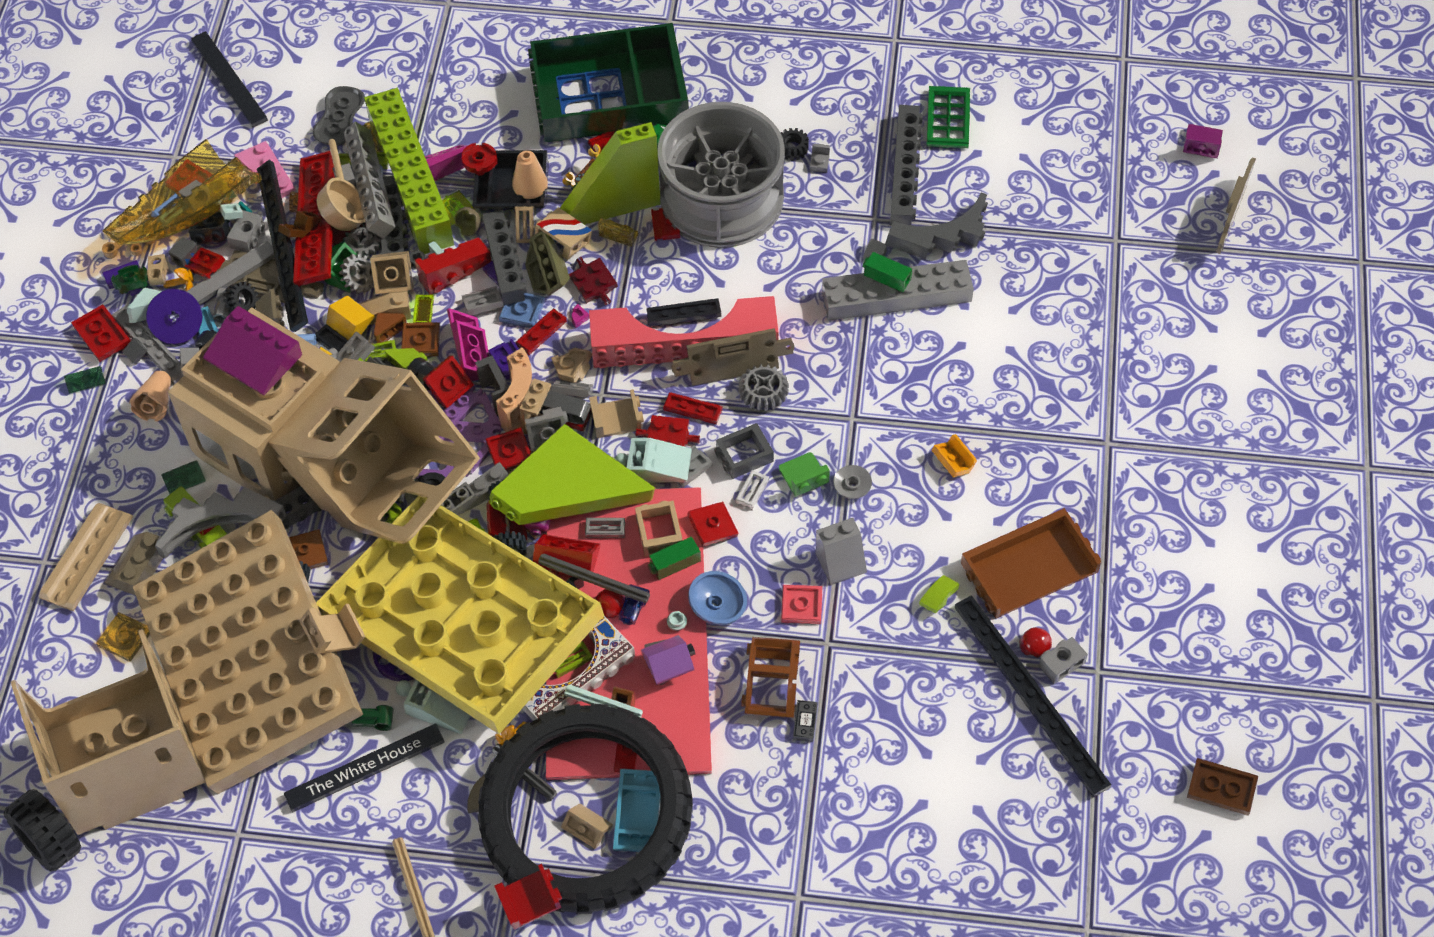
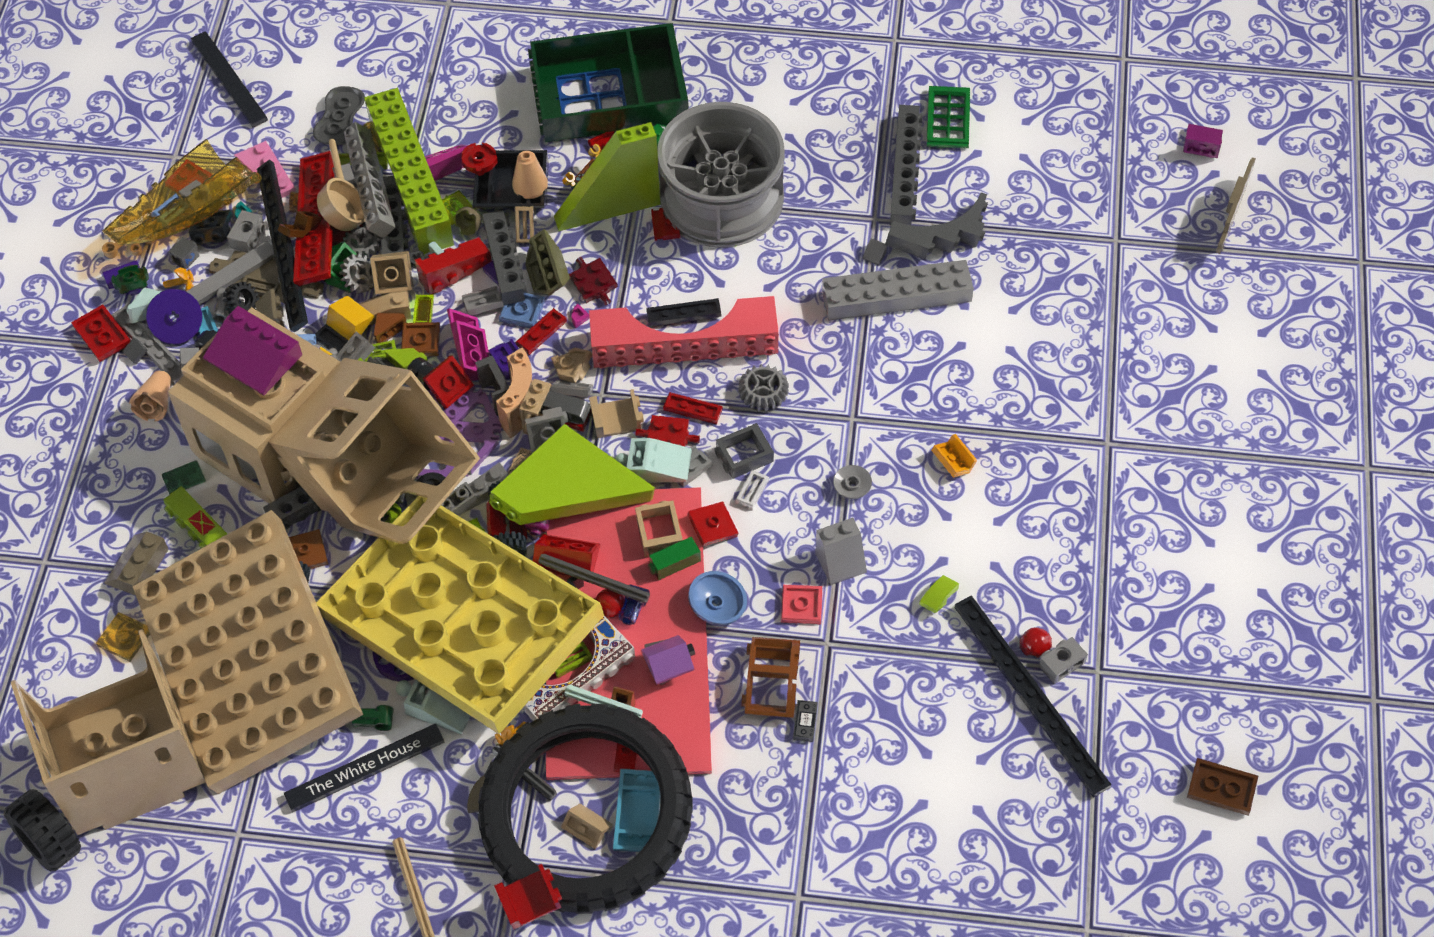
(85, 379): clear green slope -> none
(85, 556): tan plate -> none
(157, 272): tan leg -> none
(205, 262): red plate -> none
(217, 510): light grey arch -> none
(231, 211): light aqua plate -> none
(332, 631): tan panel -> none
(508, 448): red plate -> none
(565, 230): panel -> none
(605, 530): light grey tile -> none
(617, 232): clear yellow bracket -> none
(676, 621): light aqua plate -> none
(731, 356): dark tan piece -> none
(798, 137): black tyre -> none
(804, 473): bright green bracket -> none
(820, 158): light grey bracket -> none
(887, 271): green brick -> none
(1030, 563): dark orange panel -> none

